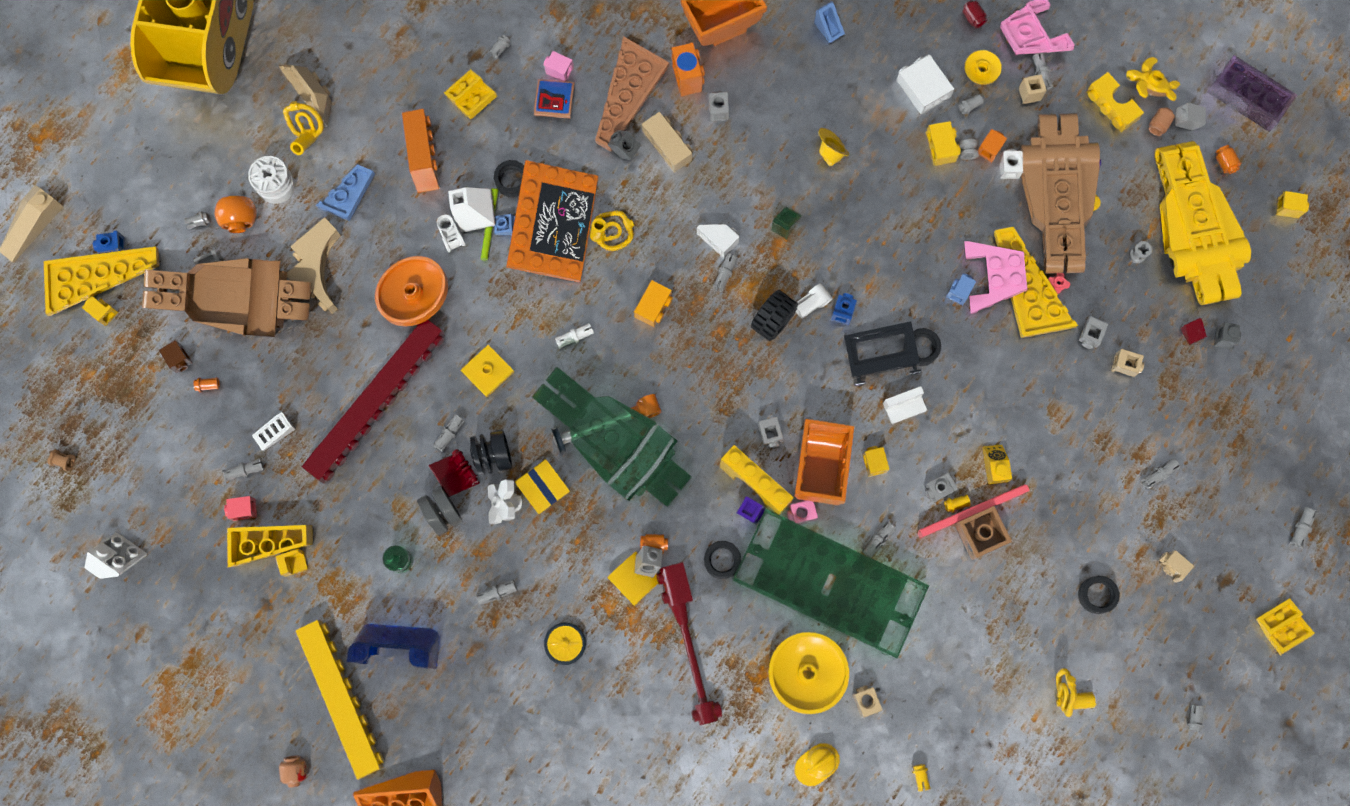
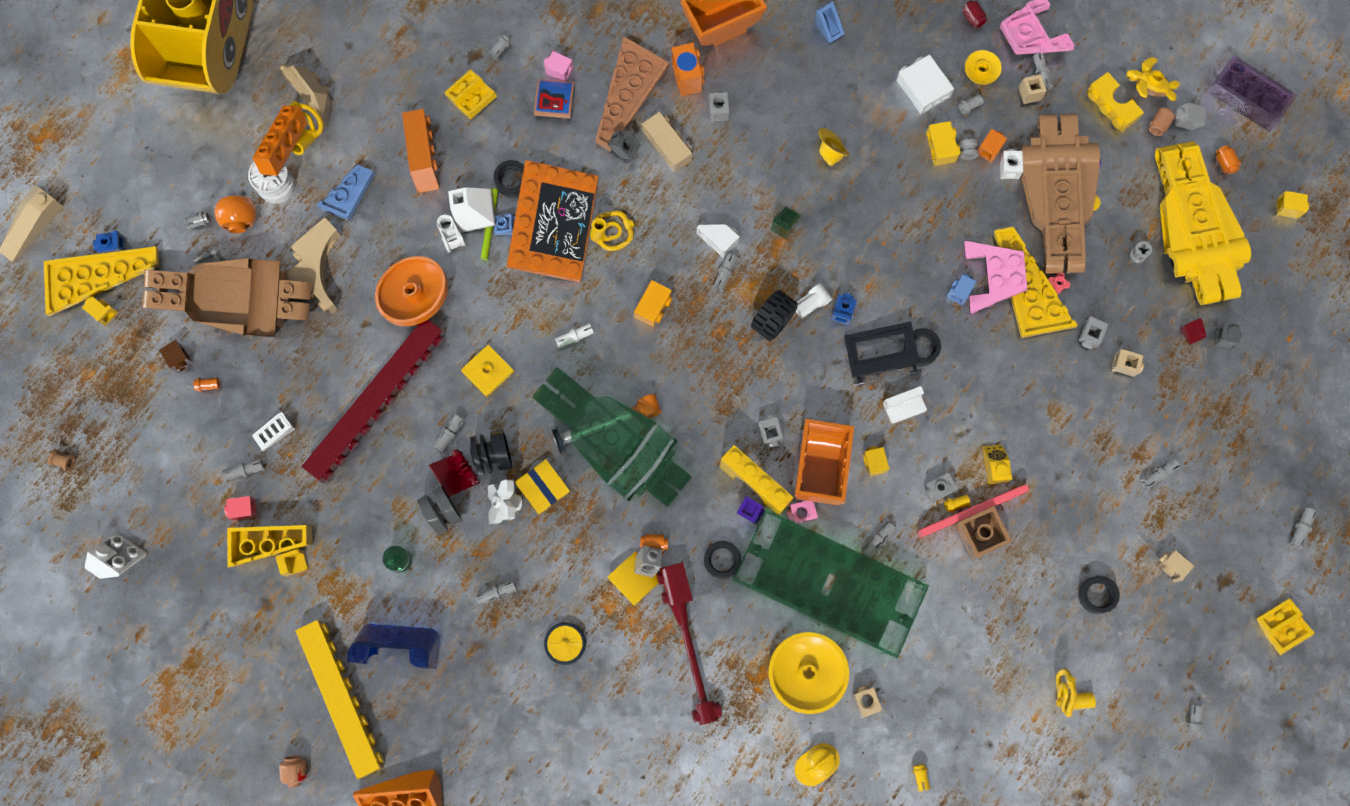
(280, 140): none -> orange brick

